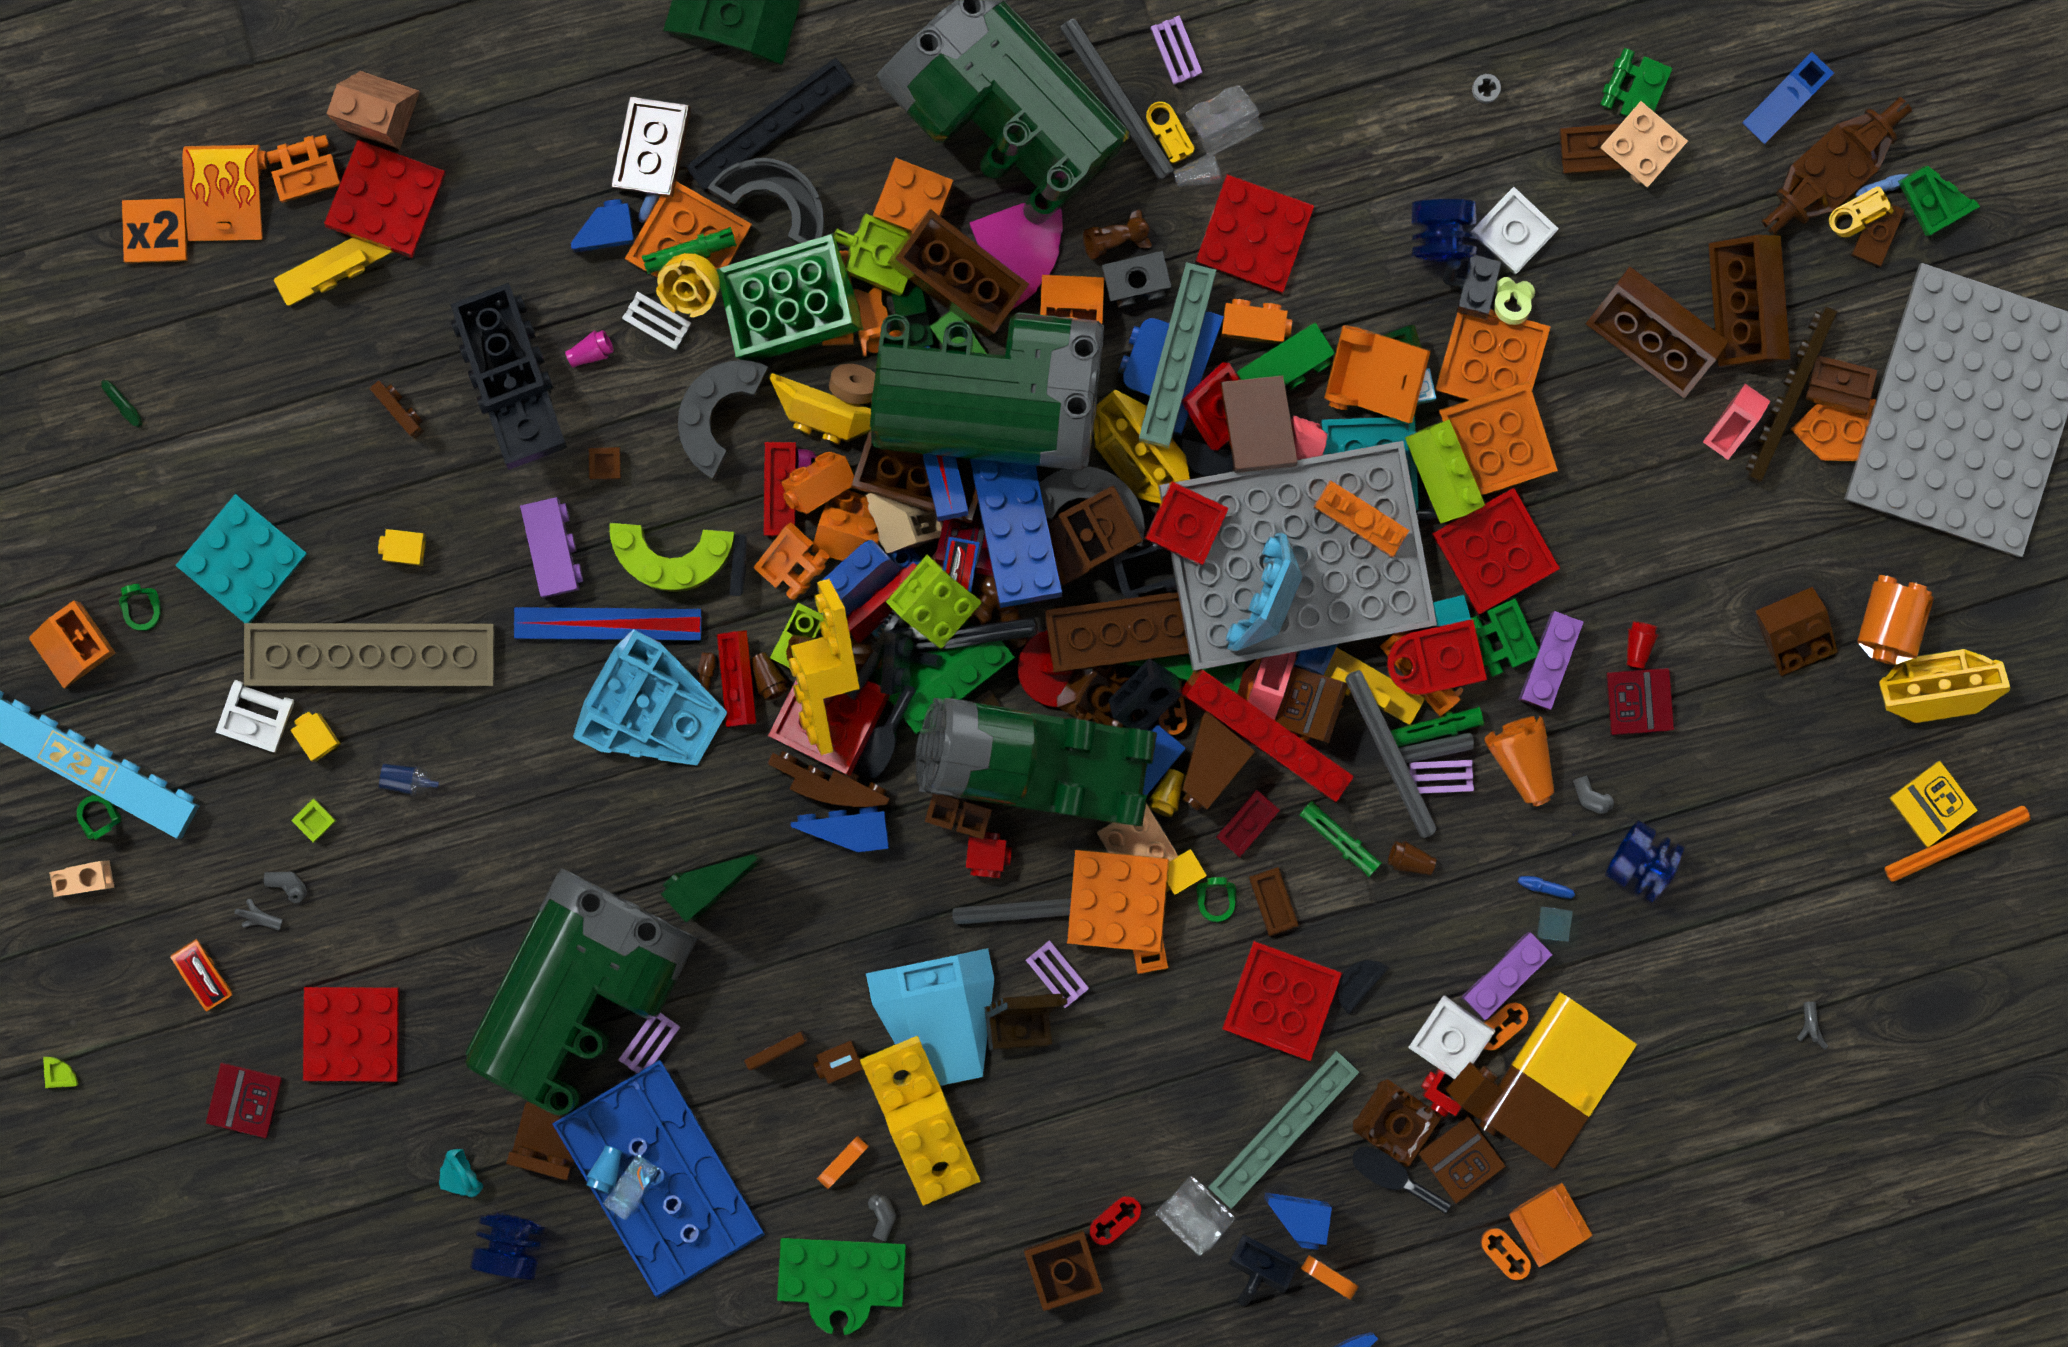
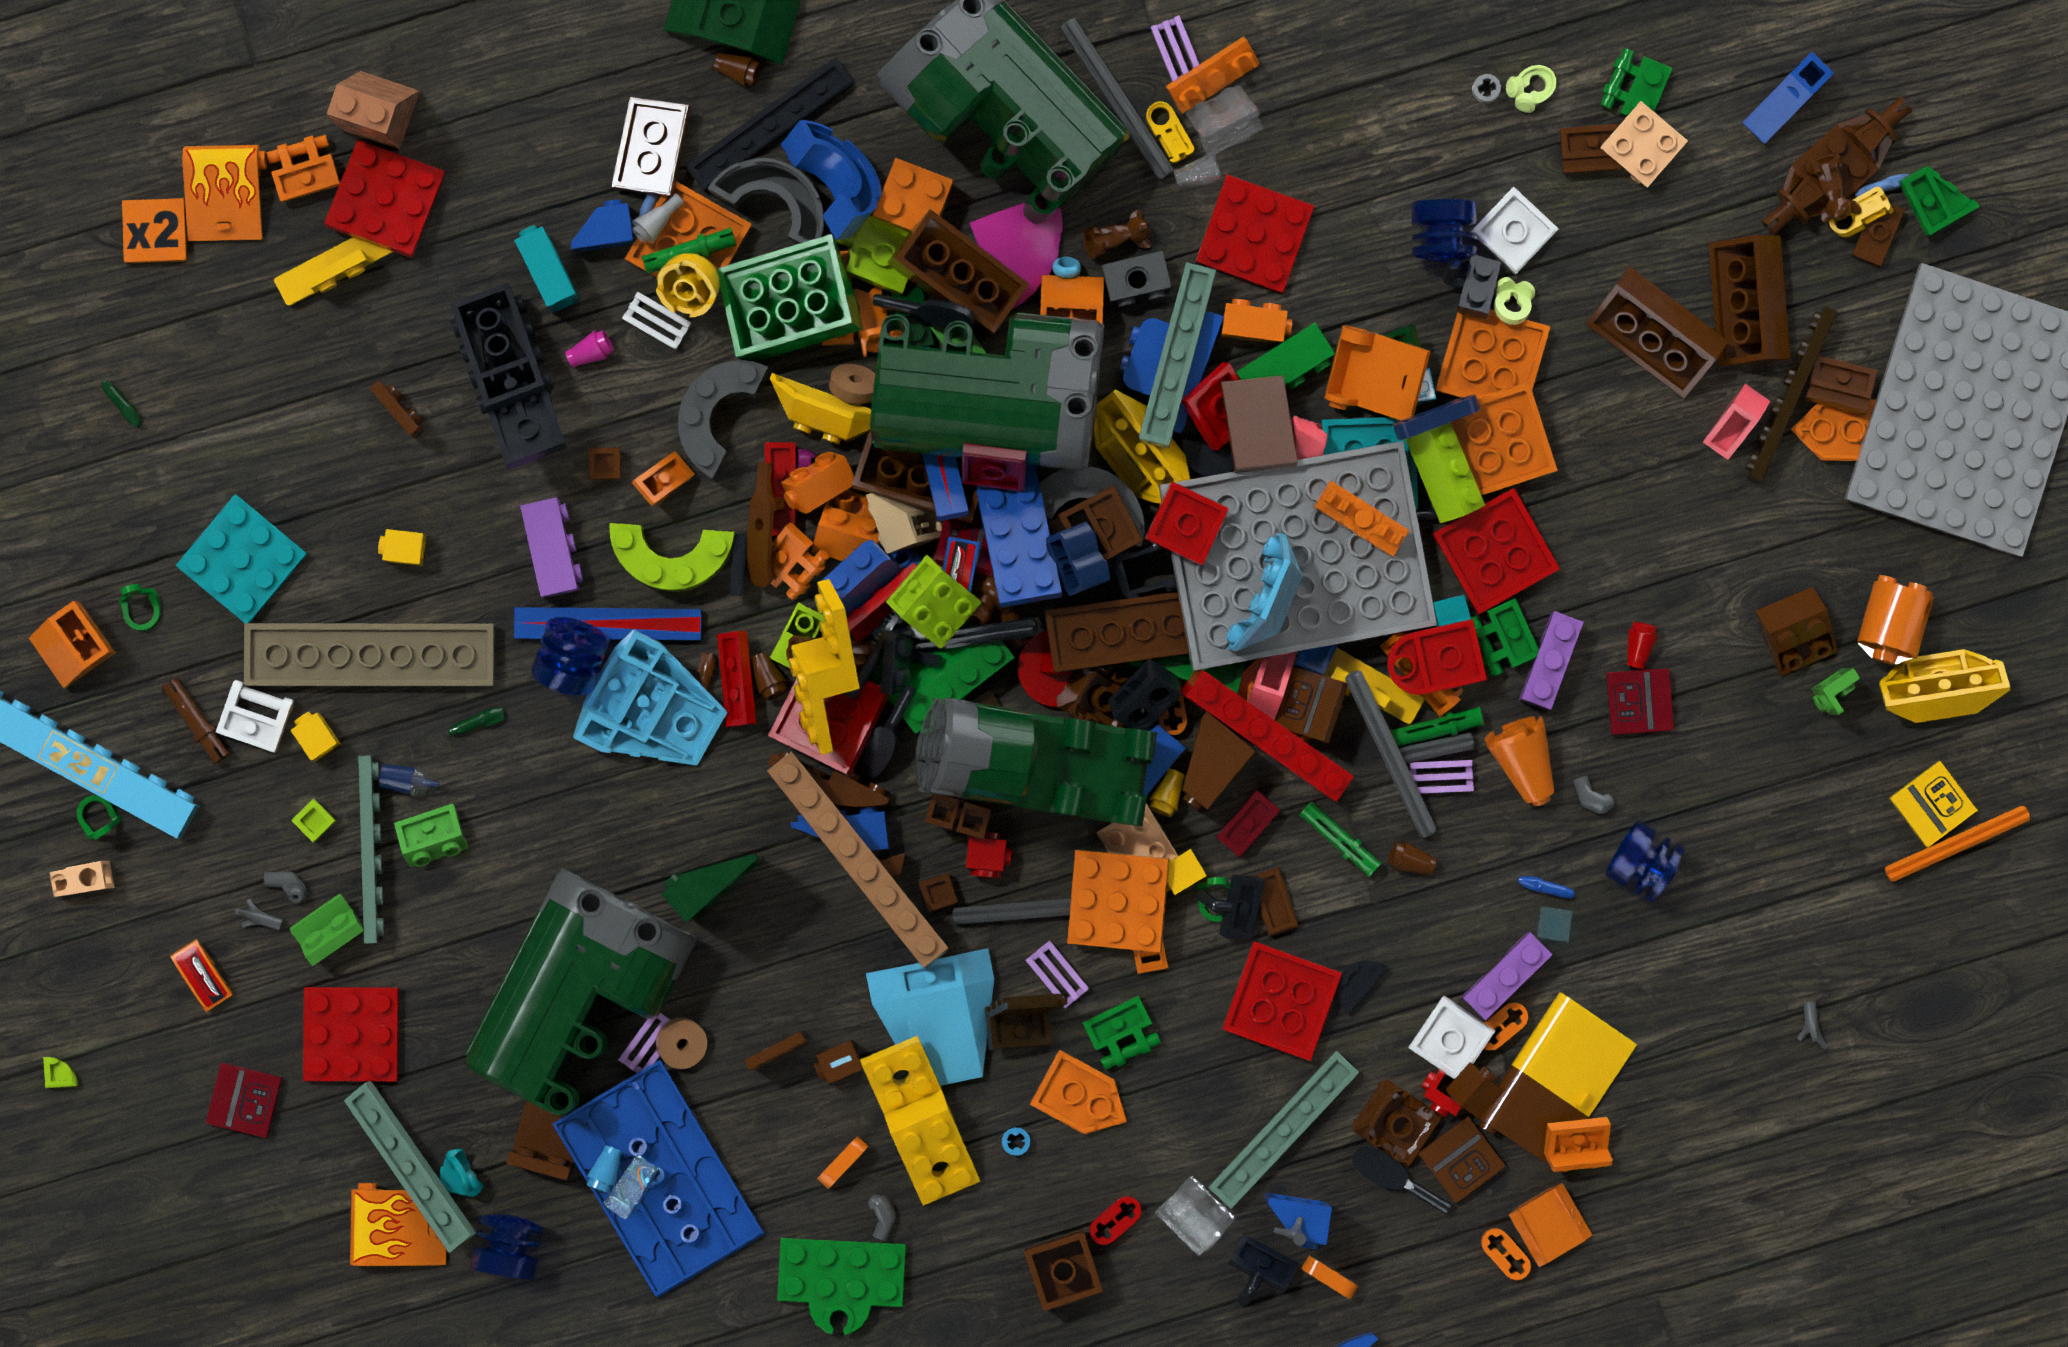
(195, 721): none -> reddish brown pin
(327, 929): none -> bright green bracket
(369, 837): none -> sand green plate
(390, 1230): none -> orange door
(410, 1167): none -> sand green plate
(430, 836): none -> bright green bracket
(484, 718): none -> dark green piece
(546, 268): none -> teal window
(570, 656): none -> clear blue wheel
(652, 223): none -> light grey cone
(663, 479): none -> orange slope
(687, 1055): none -> medium nougat piece
(738, 68): none -> reddish brown cone
(761, 527): none -> reddish brown piece
(843, 171): none -> blue brick
(858, 860): none -> medium nougat brick
(894, 865): none -> reddish brown slope
(931, 311): none -> black piece
(938, 892): none -> reddish brown plate
(994, 467): none -> dark red tile
(1016, 1151): none -> dark azure bush
(1066, 267): none -> medium azure piece
(1078, 558): none -> dark blue brick
(1079, 1095): none -> orange tile
(1116, 1024): none -> green plate
(1212, 75): none -> orange plate
(1239, 908): none -> black plate
(1294, 1233): none -> dark grey bar
(1436, 417): none -> dark blue beam
(1527, 101): none -> yellowish green piece
(1578, 1144): none -> orange bracket
(1828, 171): none -> reddish brown animal
(1835, 685): none -> bright green bracket

